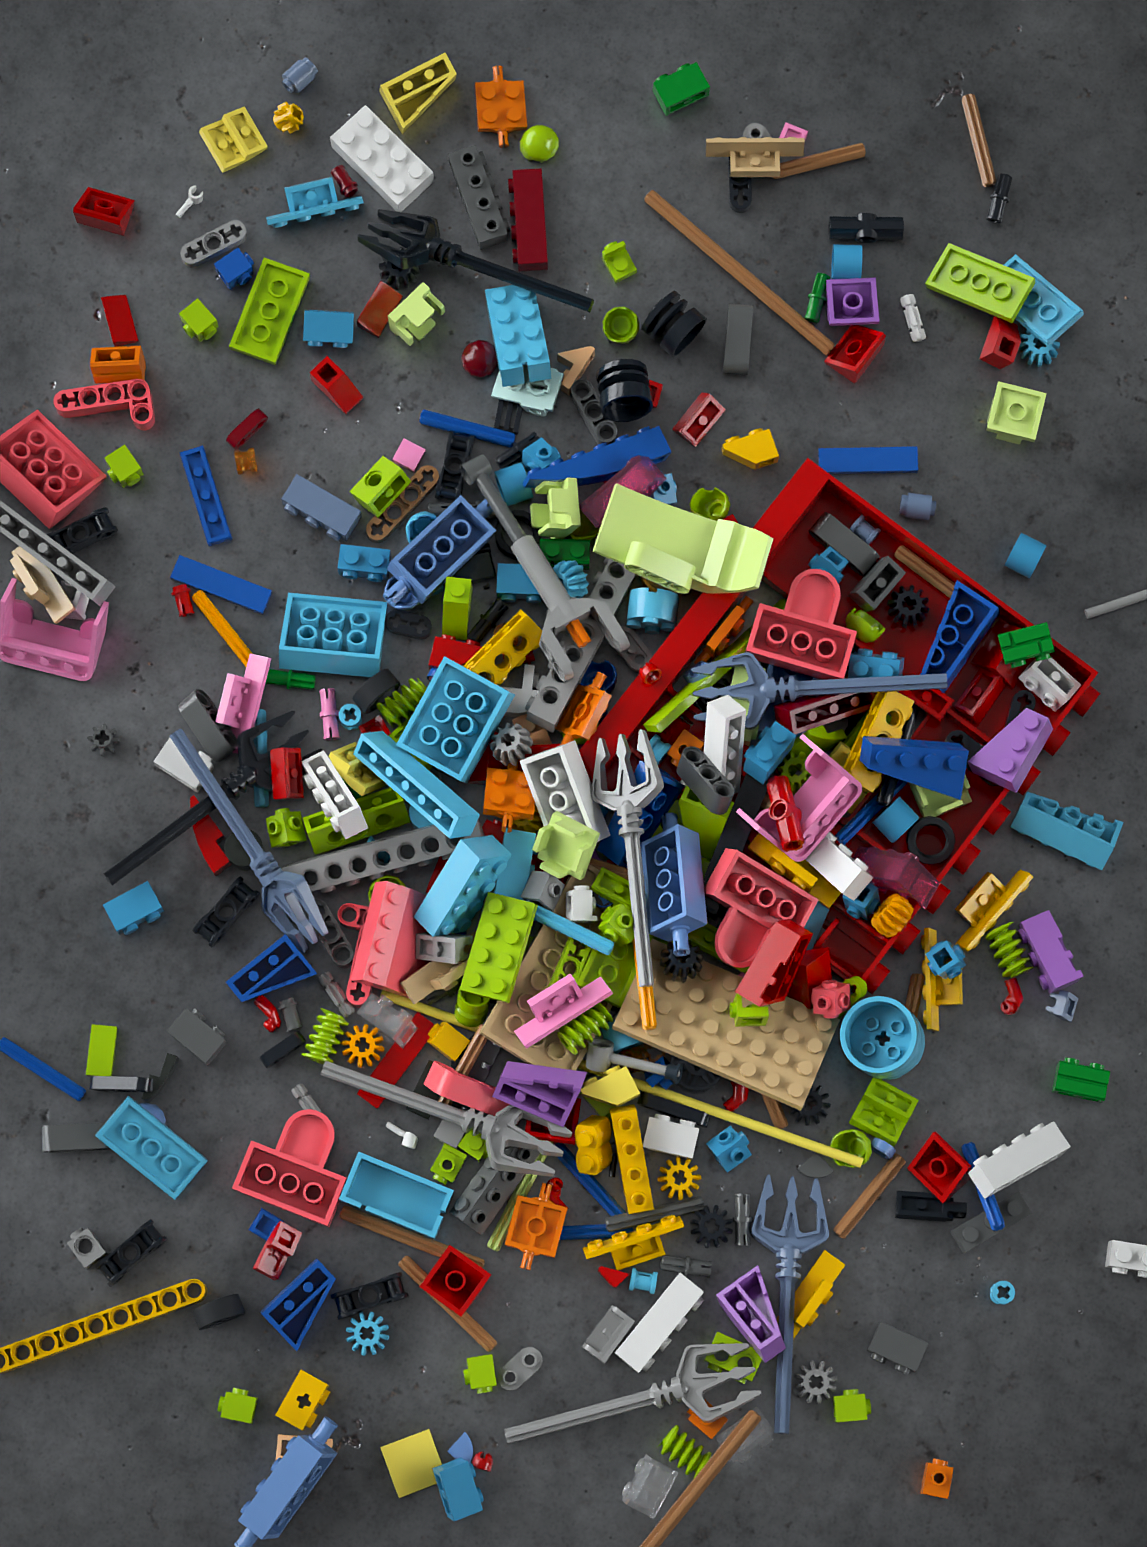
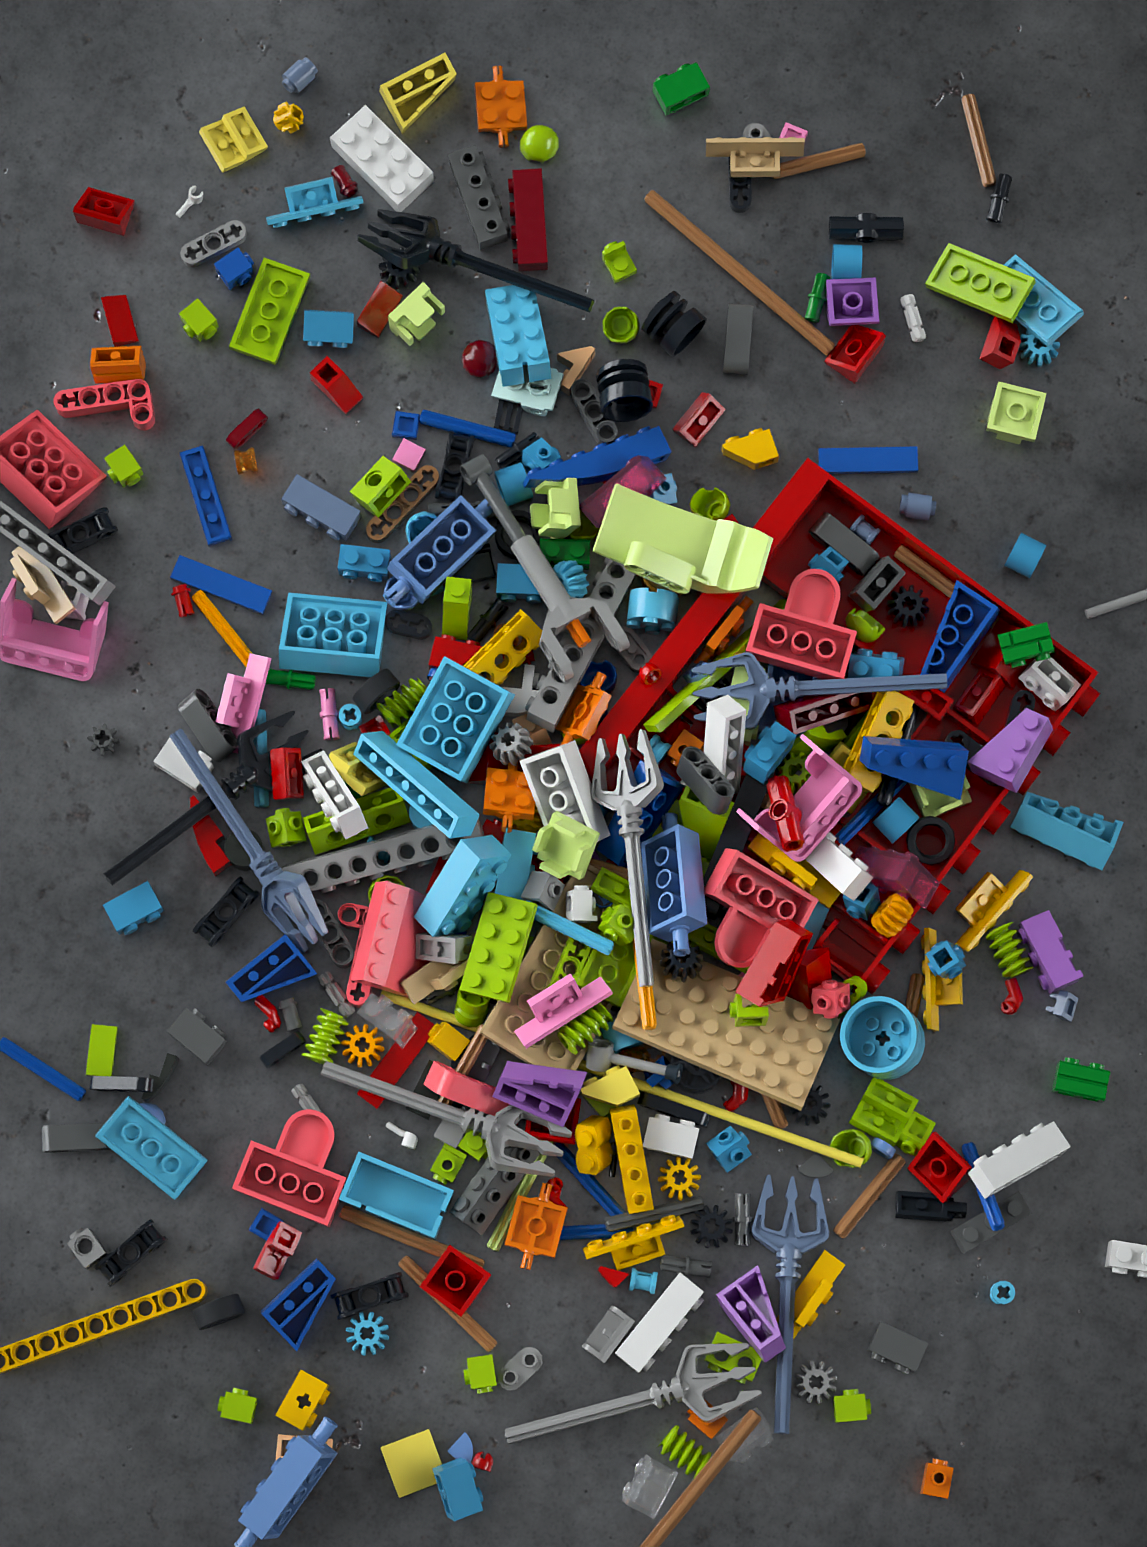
(406, 425): none -> blue tile
(915, 1134): none -> lime bracket

